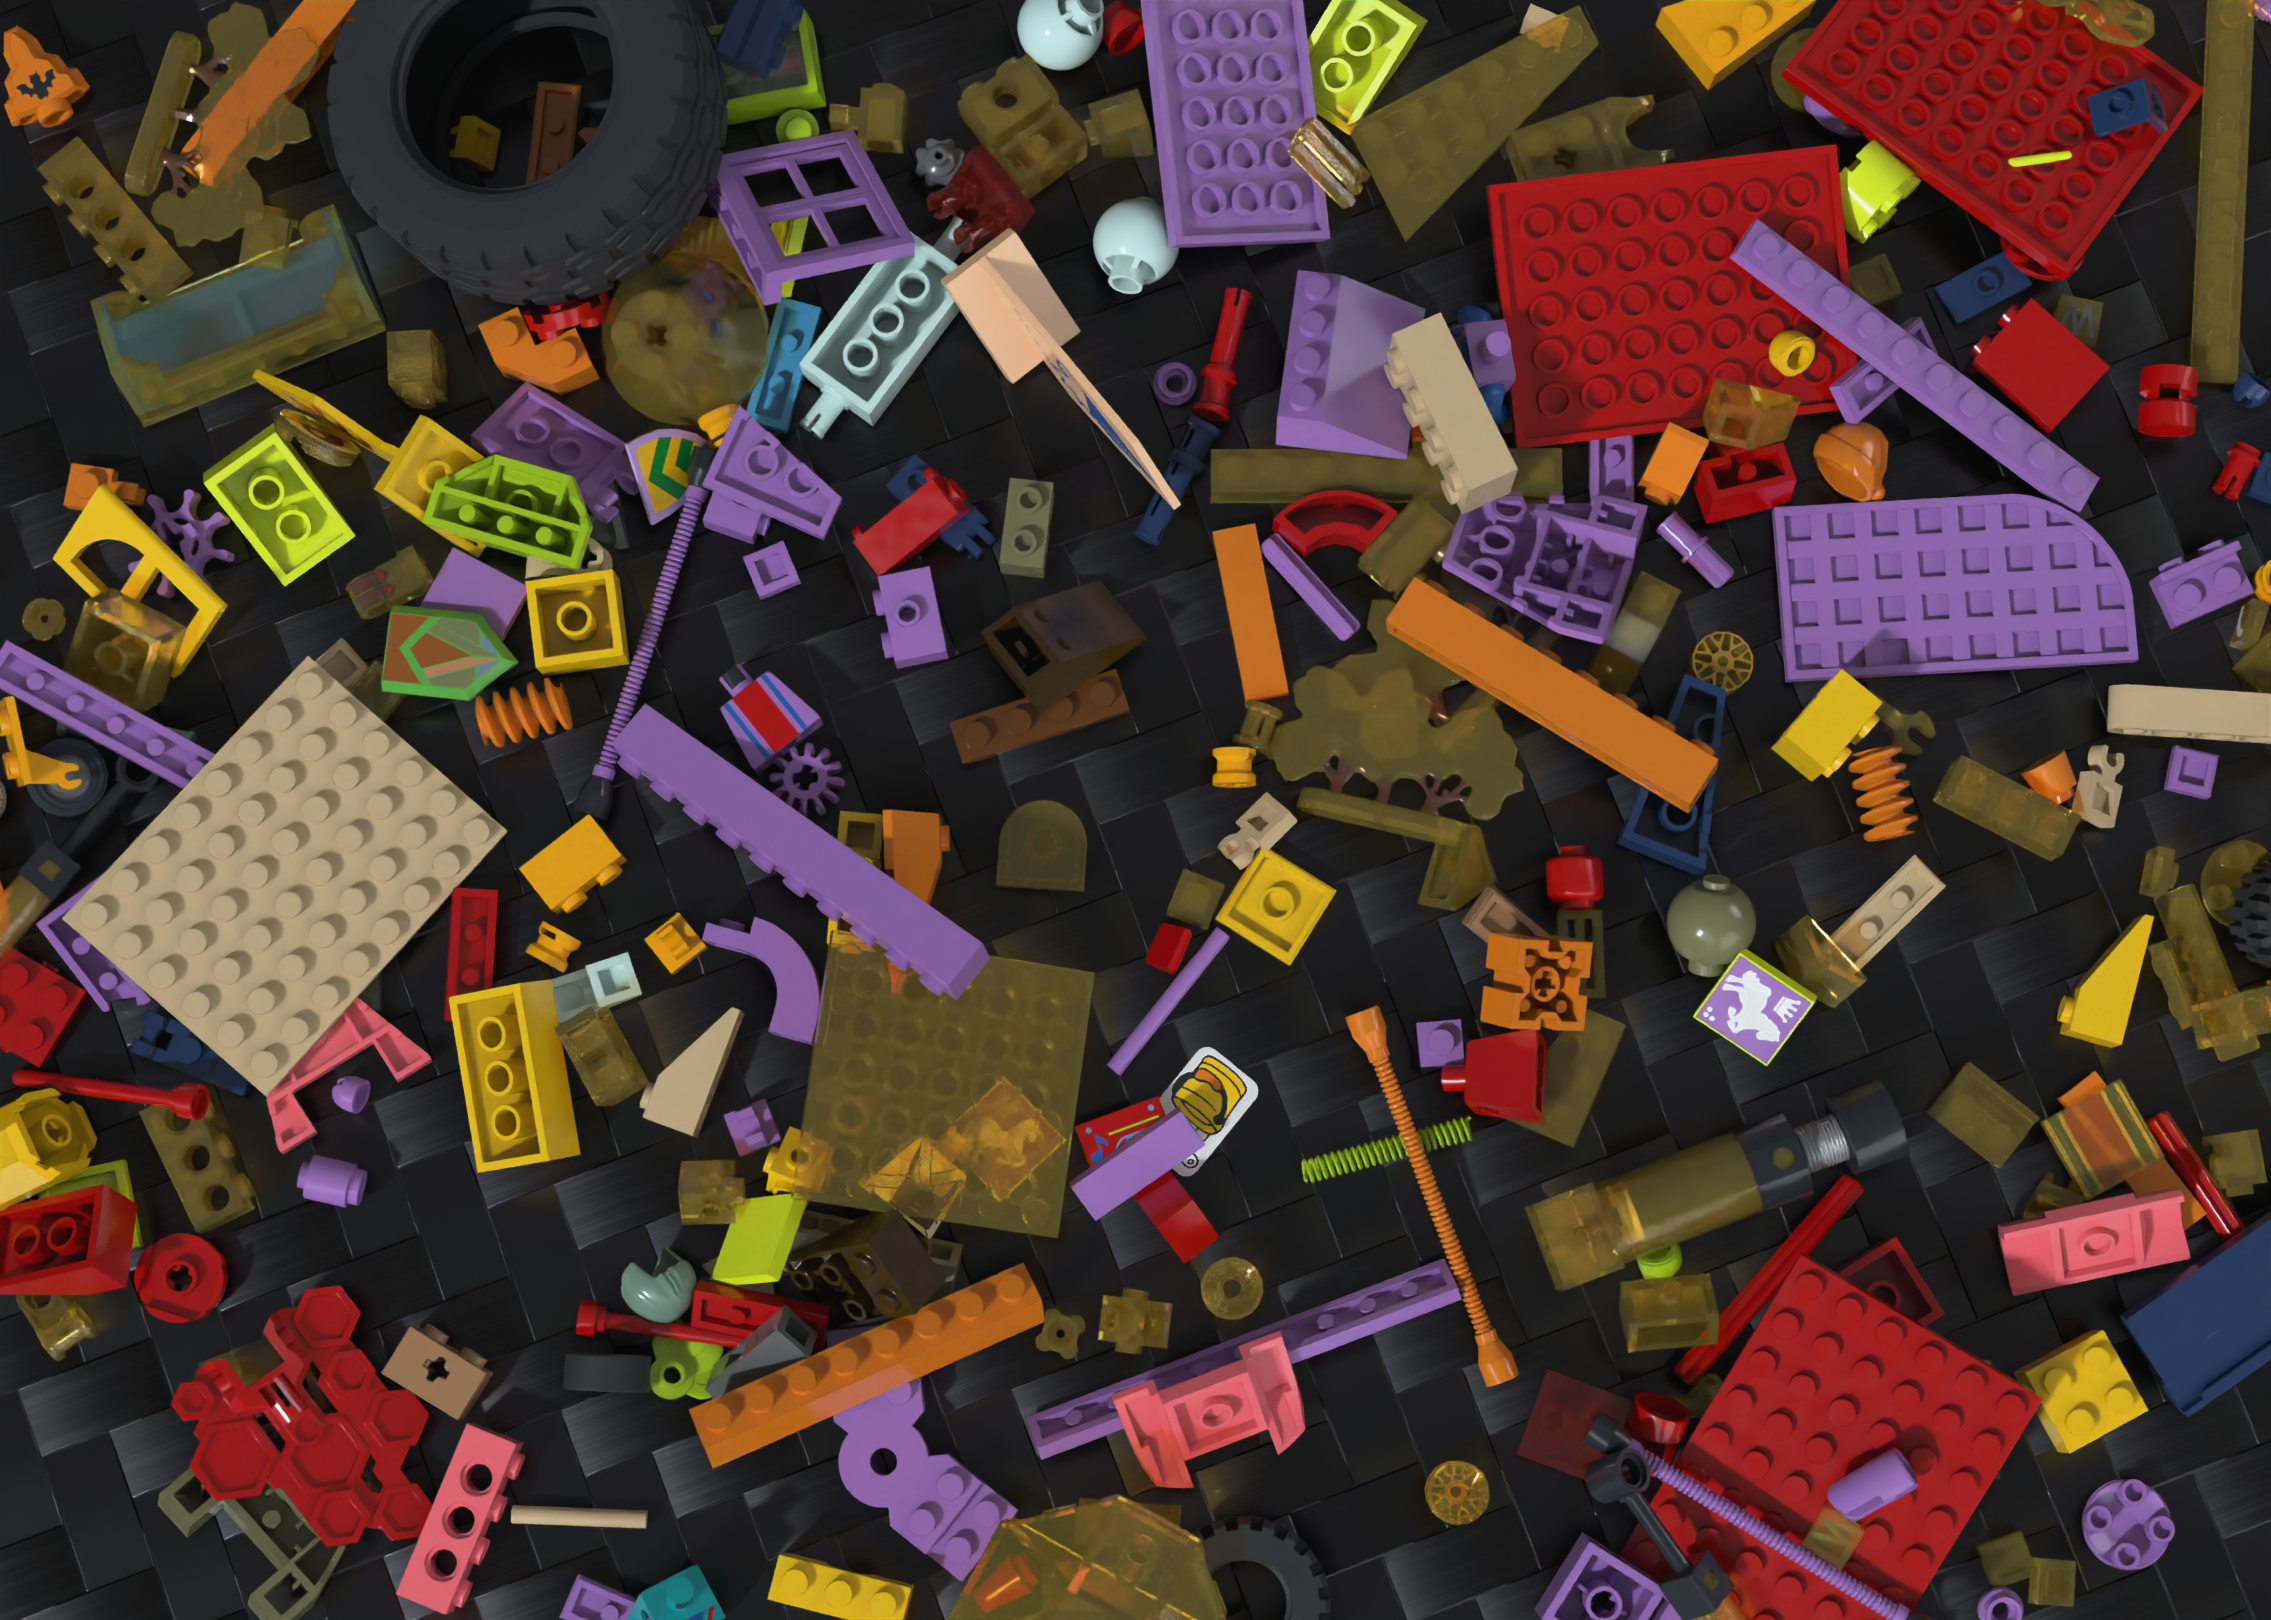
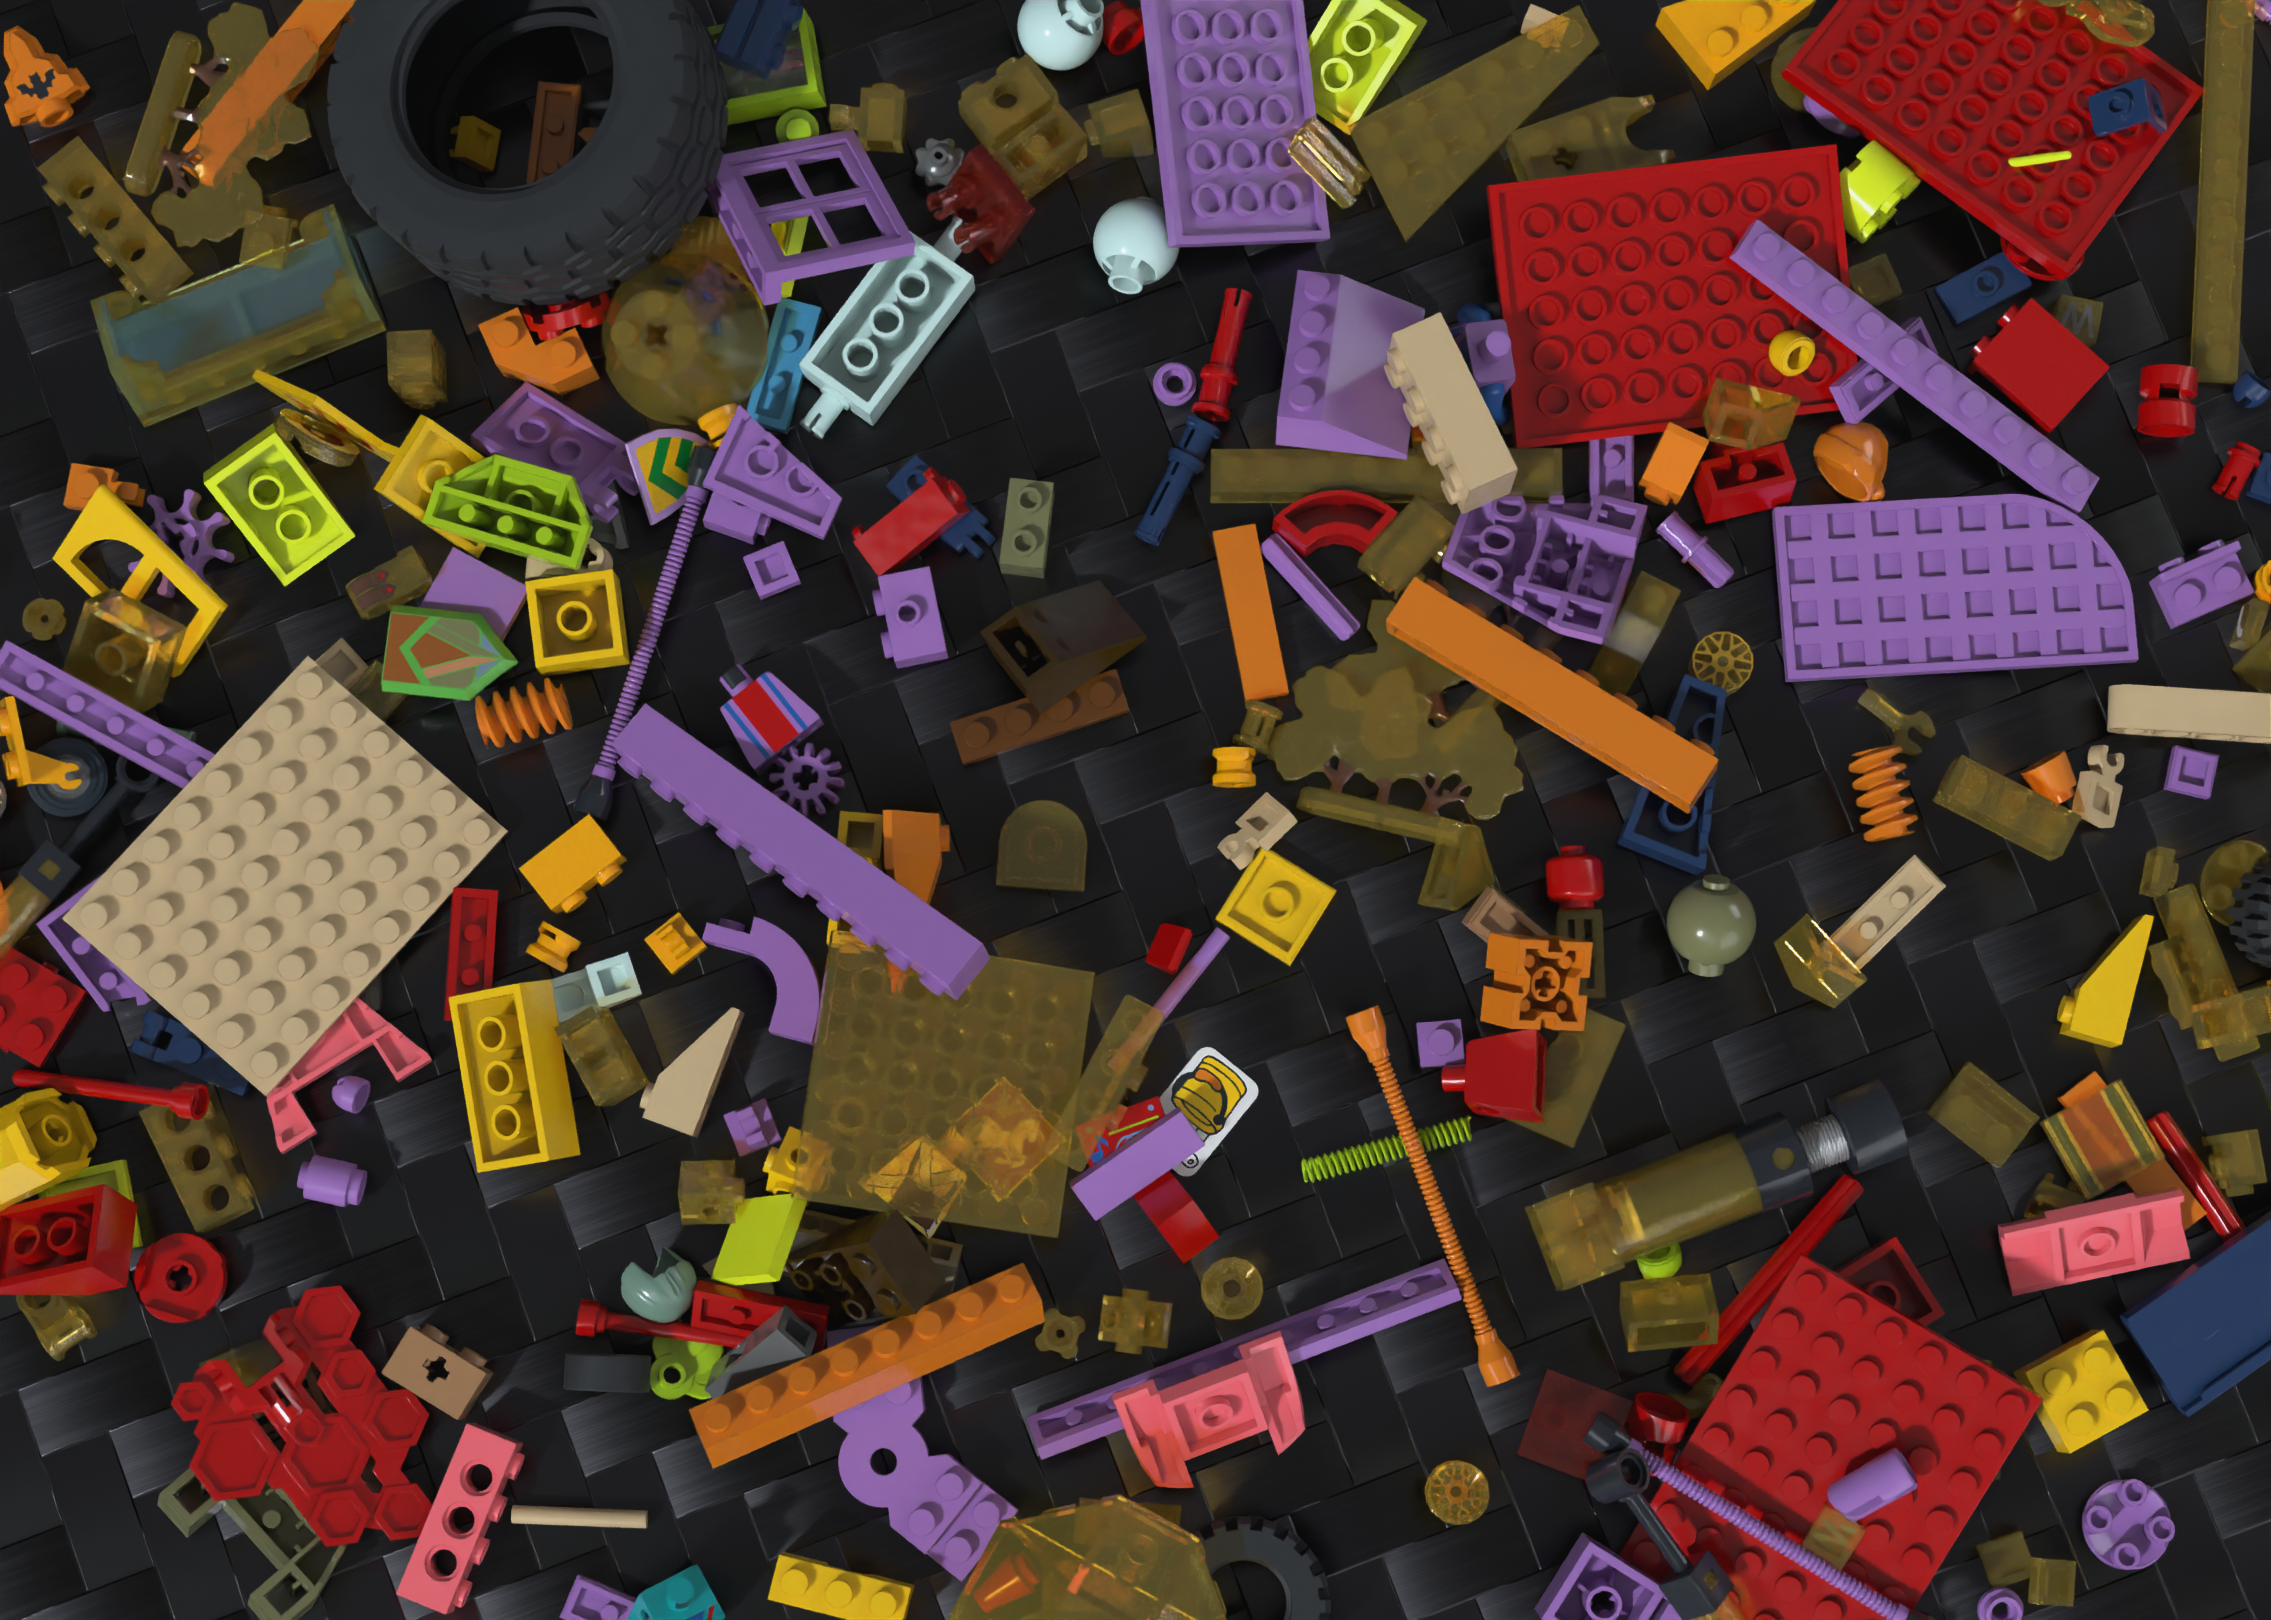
(1027, 323): light nougat piece -> none
(1105, 1083): none -> clear yellow bracket
(1195, 899): clear yellow brick -> none
(1755, 1006): tile -> none
(1832, 719): yellow brick -> none

